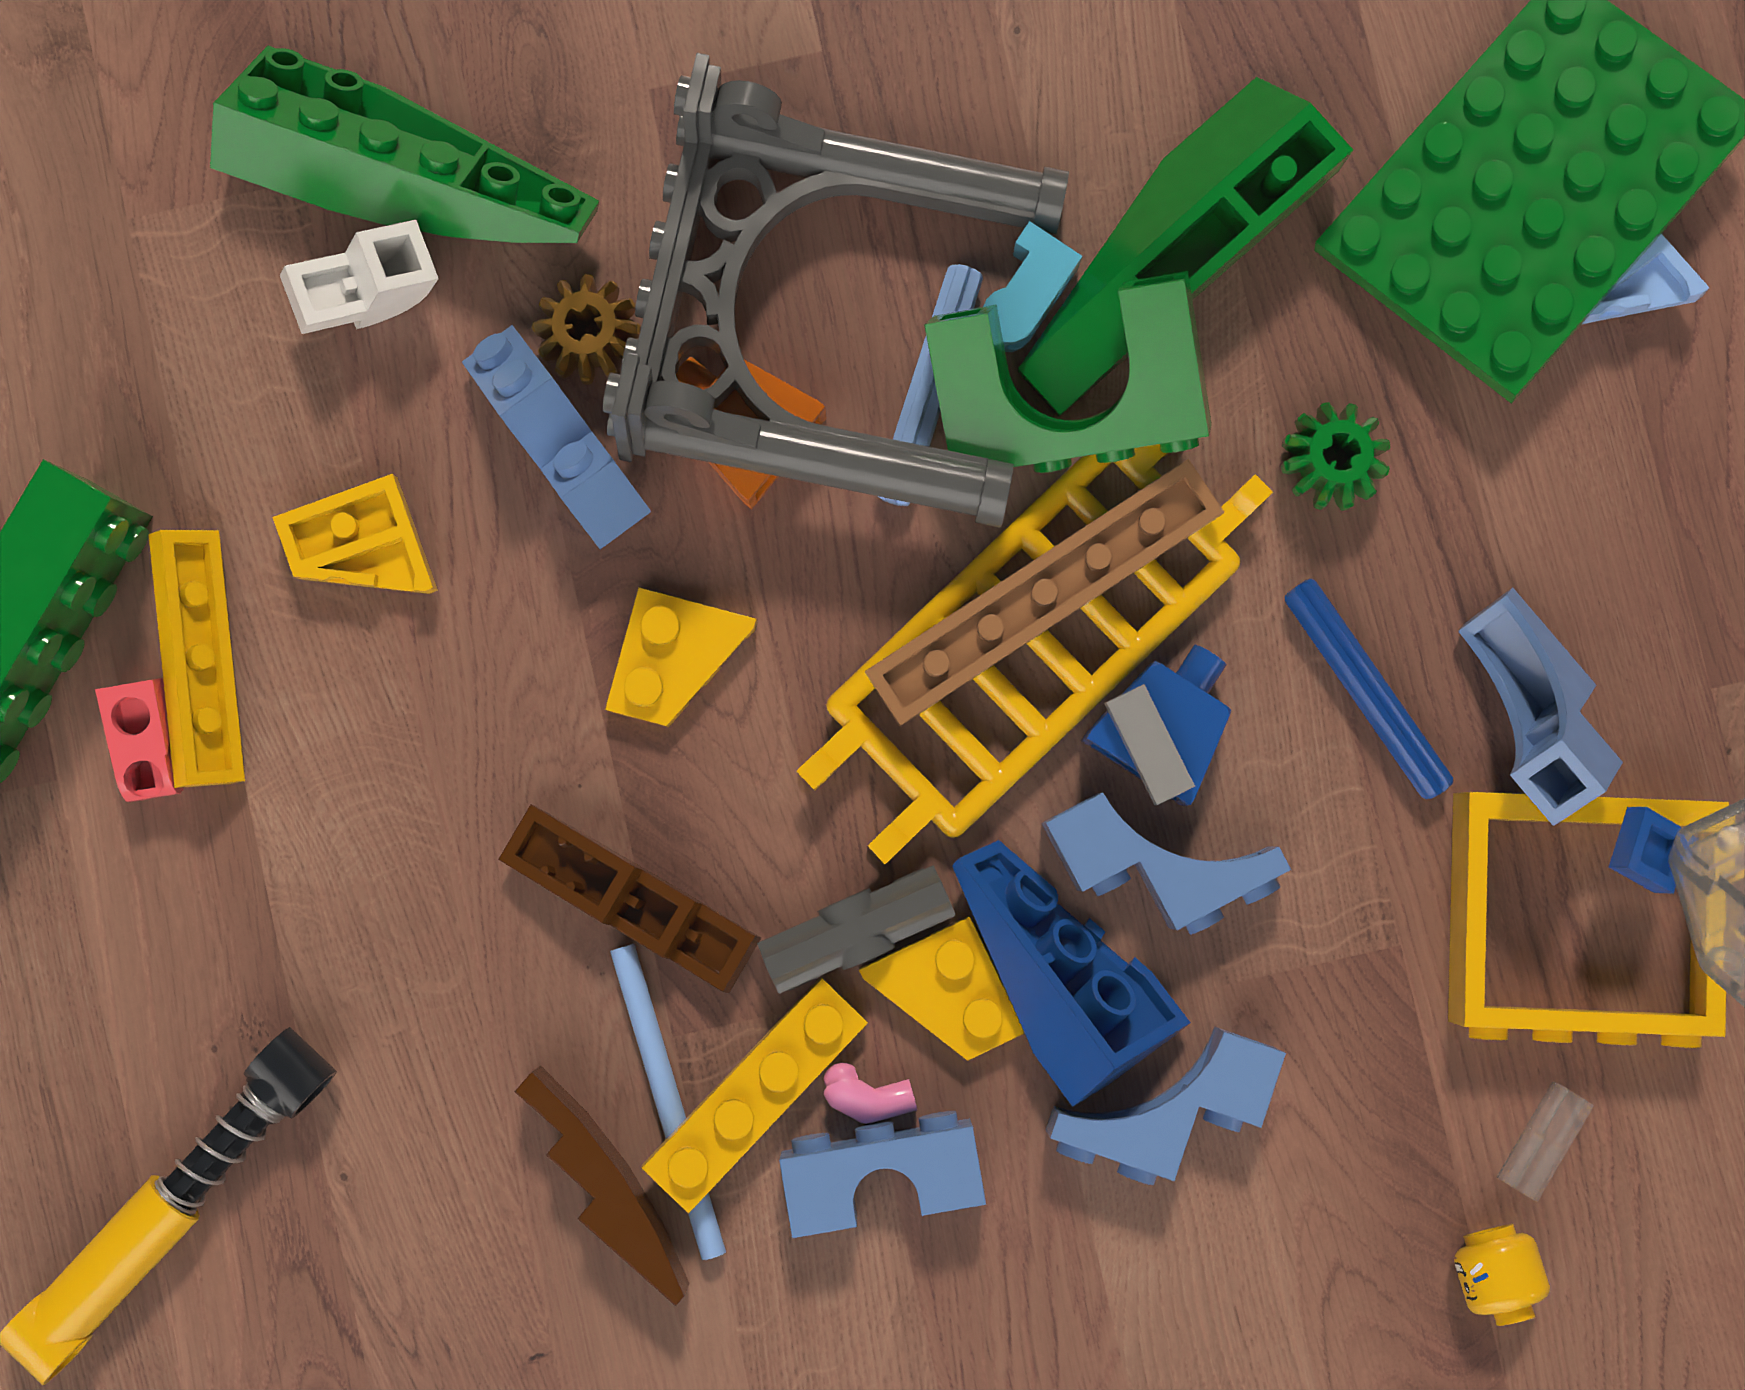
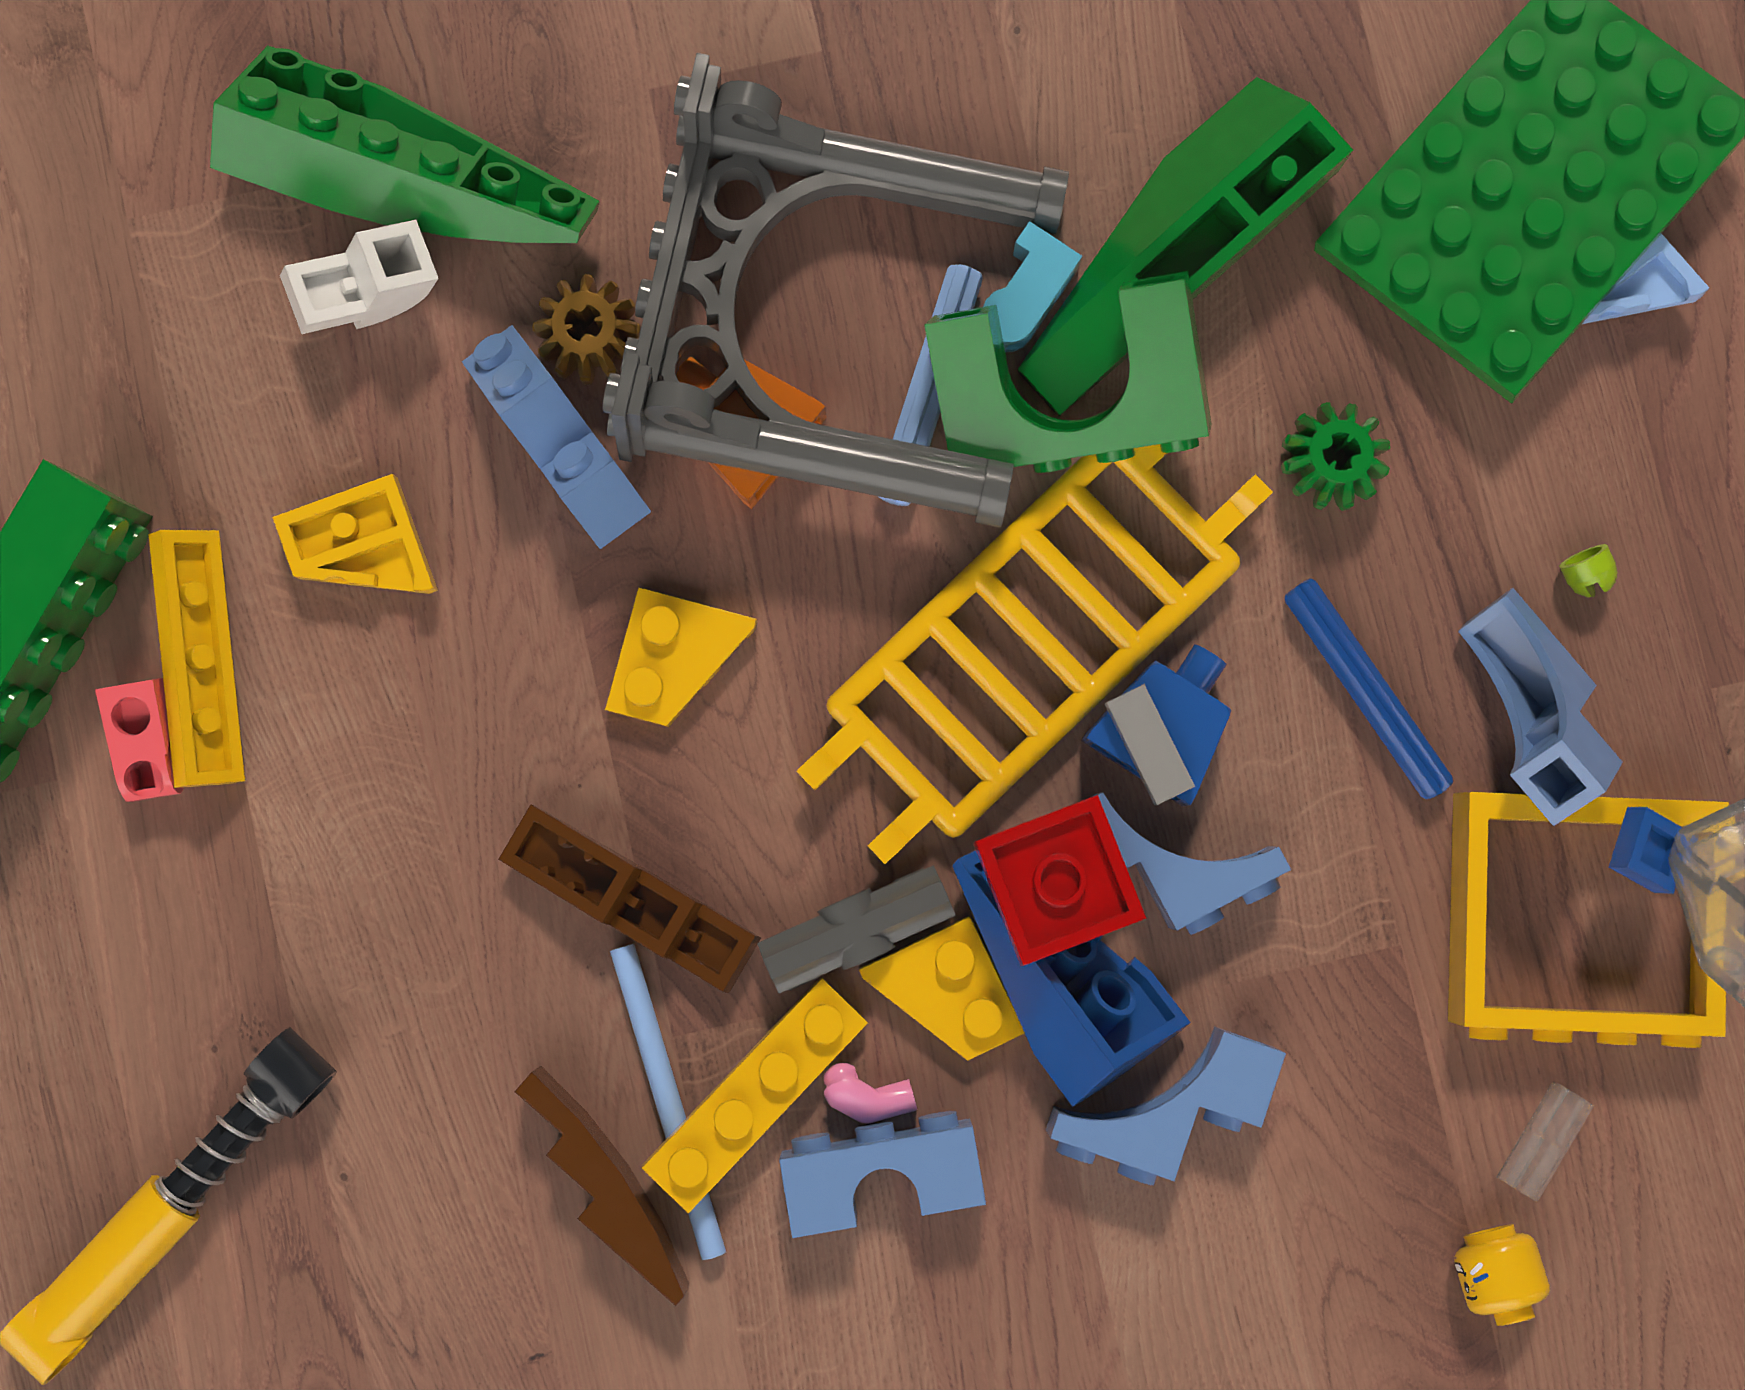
(1044, 592): medium nougat plate -> none
(1059, 880): none -> red plate
(1588, 568): none -> lime hinge

